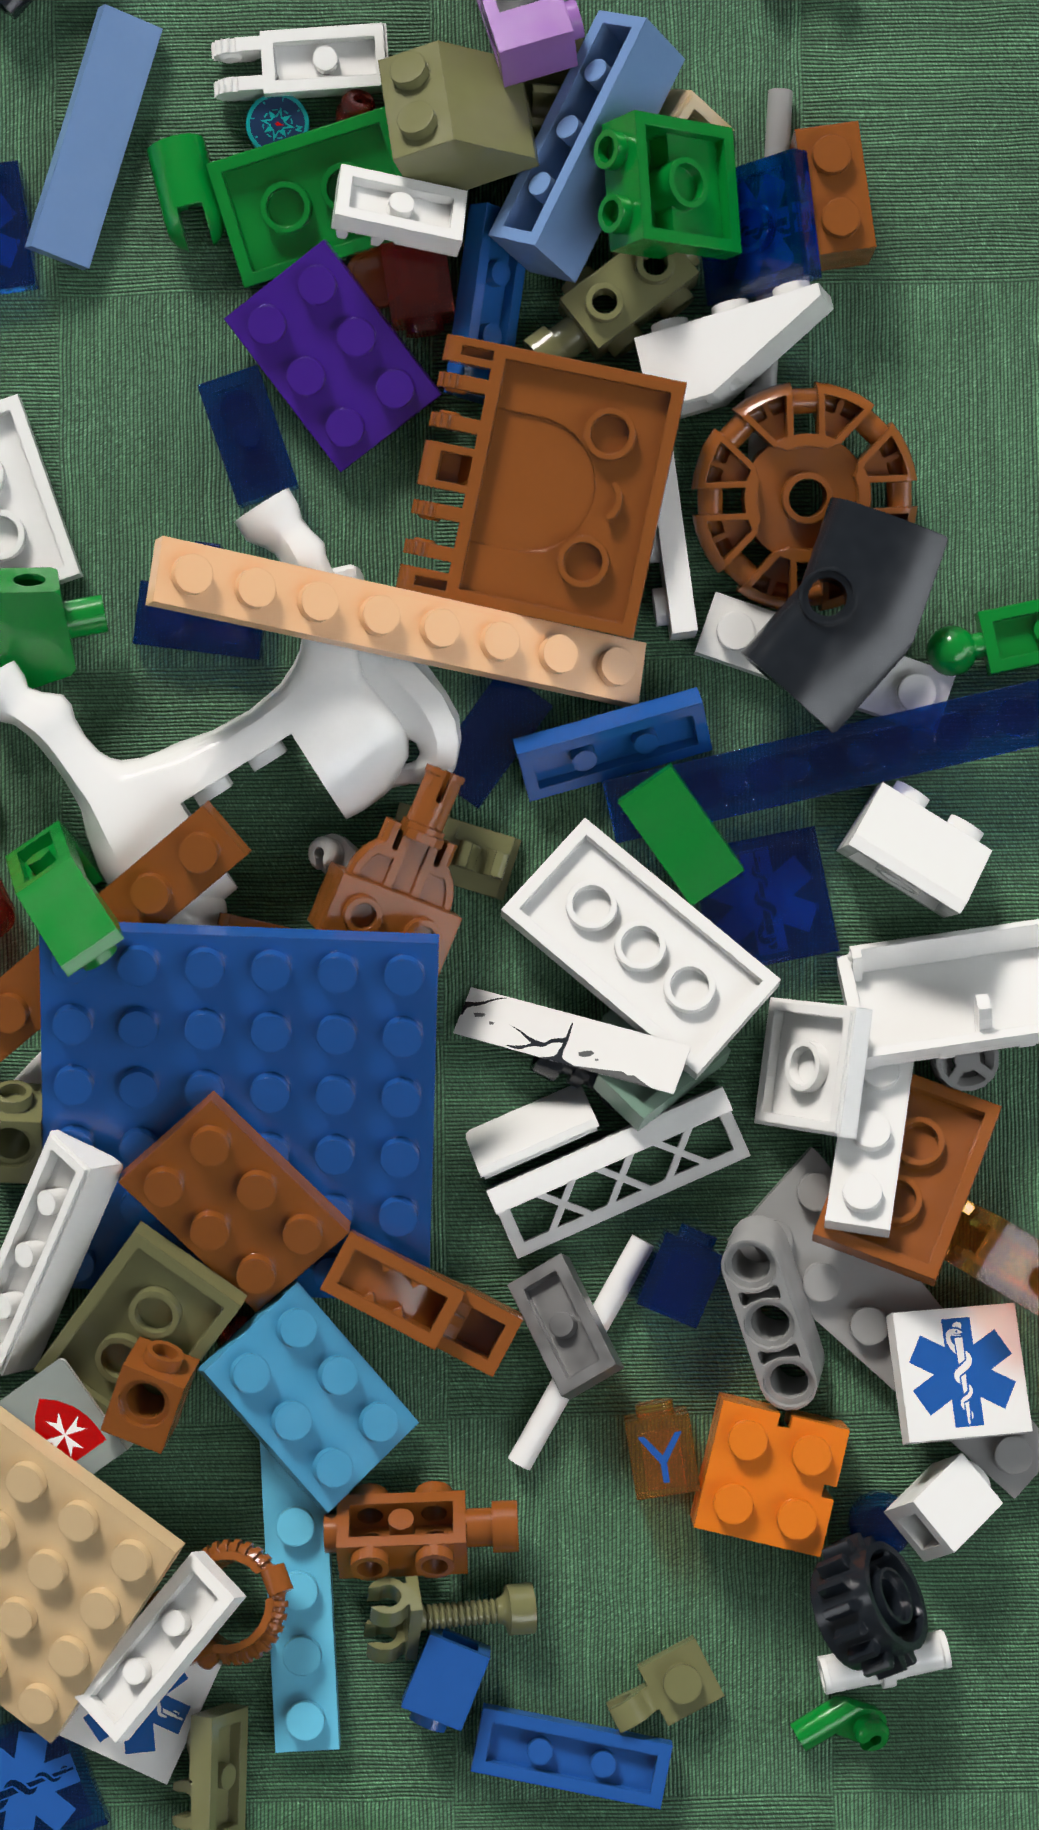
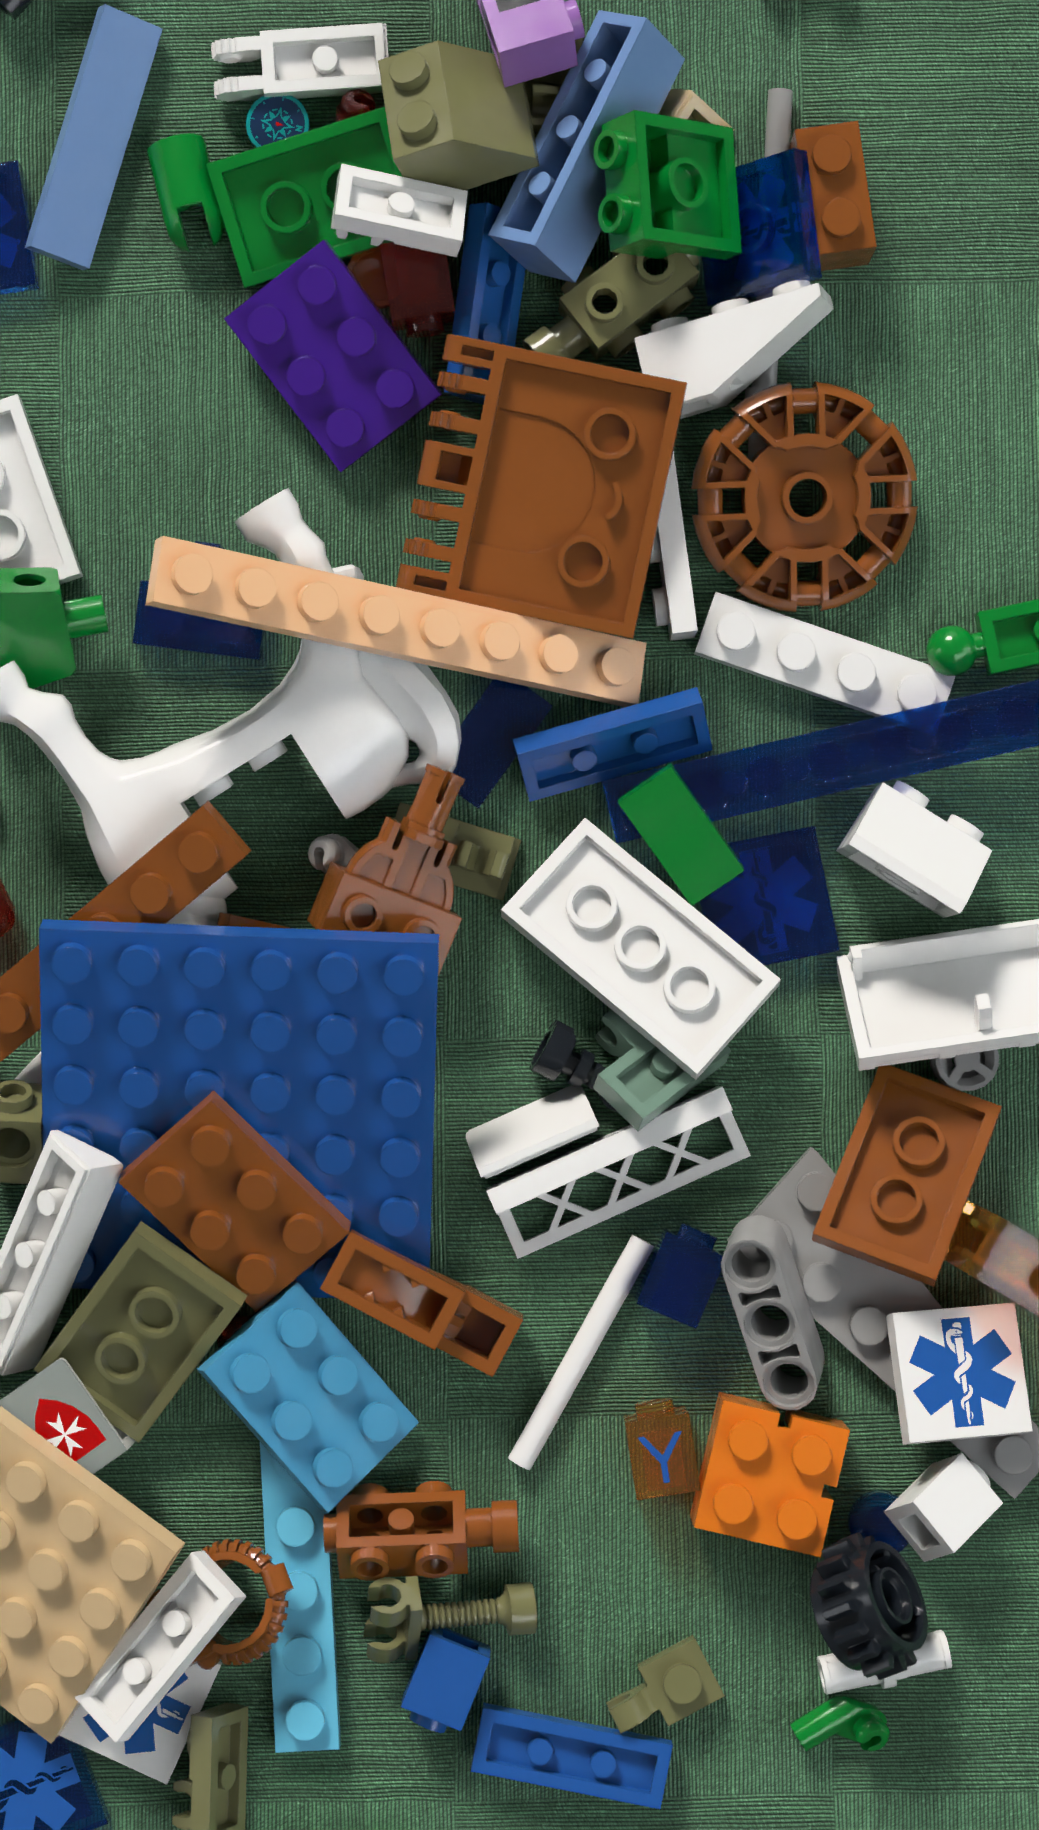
(57, 889): green slope -> none
(136, 1412): dark orange brick -> none
(248, 436): clear blue plate -> none
(565, 1326): flat silver plate -> none
(573, 1040): white sticker -> none
(813, 1067): white tile -> none
(868, 1166): white plate -> none
(886, 580): black panel -> none

